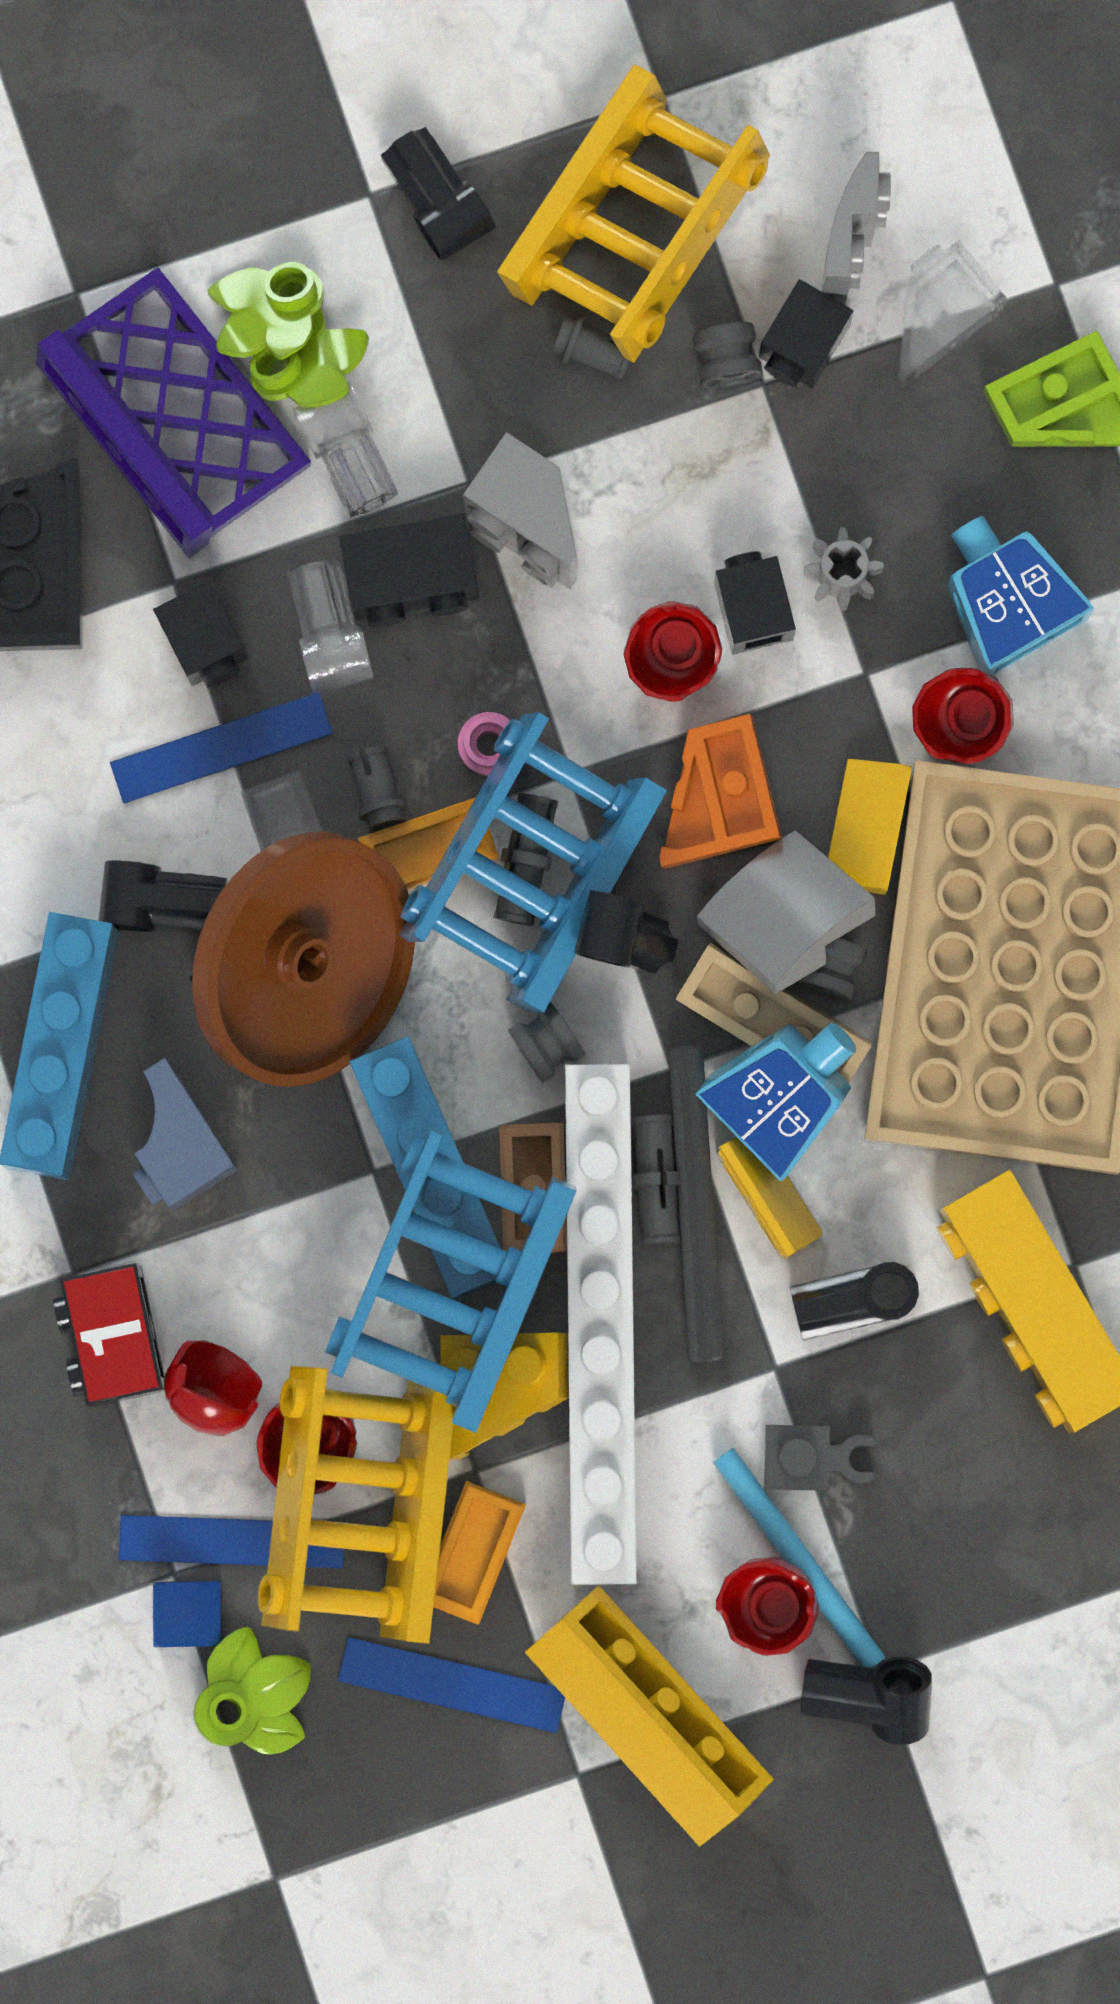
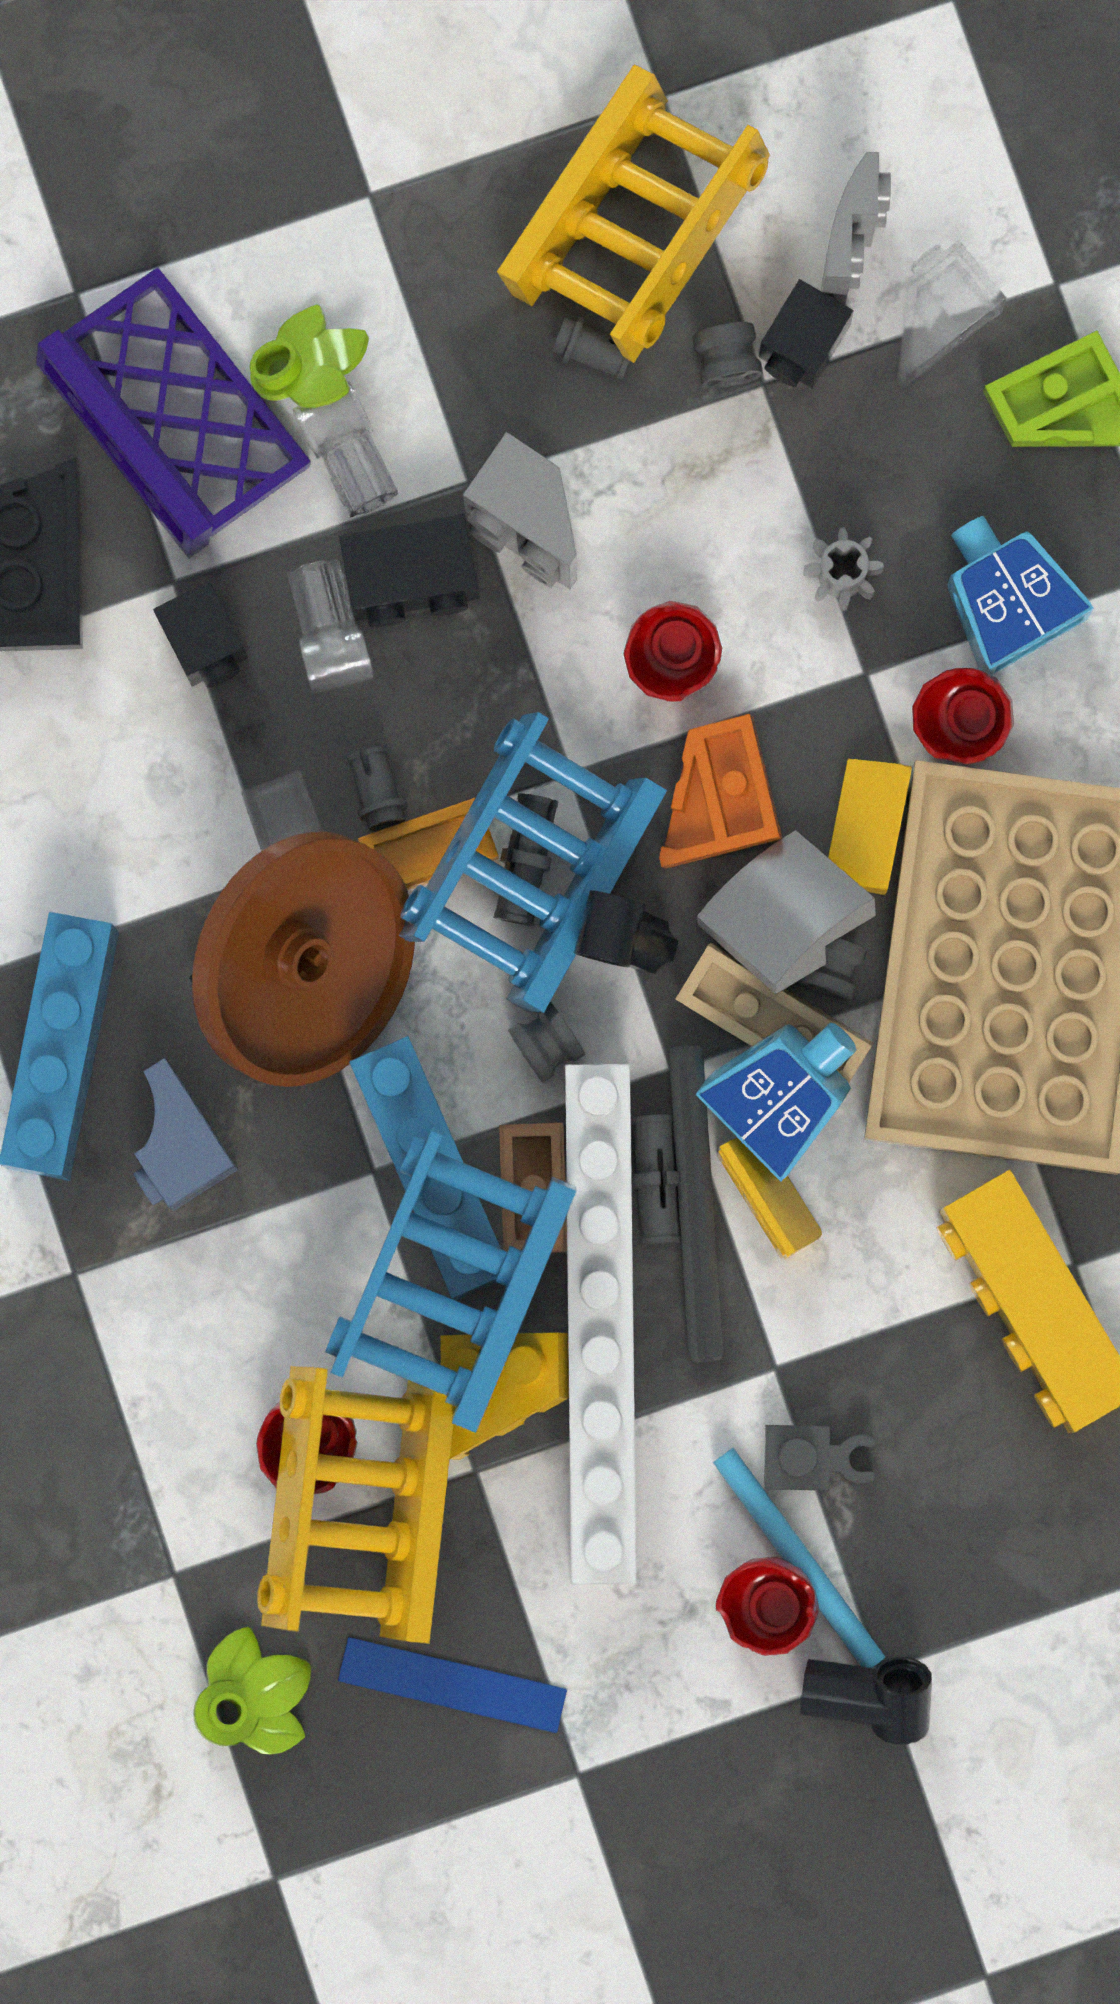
(110, 1335): red brick -> none
(144, 897): black piece -> none
(186, 1613): blue slope -> none
(208, 1542): blue sticker -> none
(211, 1388): red hair -> none
(221, 747): blue sticker -> none
(267, 309): lime plate -> none
(444, 206): black piece -> none
(469, 735): bright pink plate -> none
(474, 1551): light orange tile -> none
(649, 1716): yellow brick -> none
(754, 602): black brick -> none
(846, 1301): black piece -> none

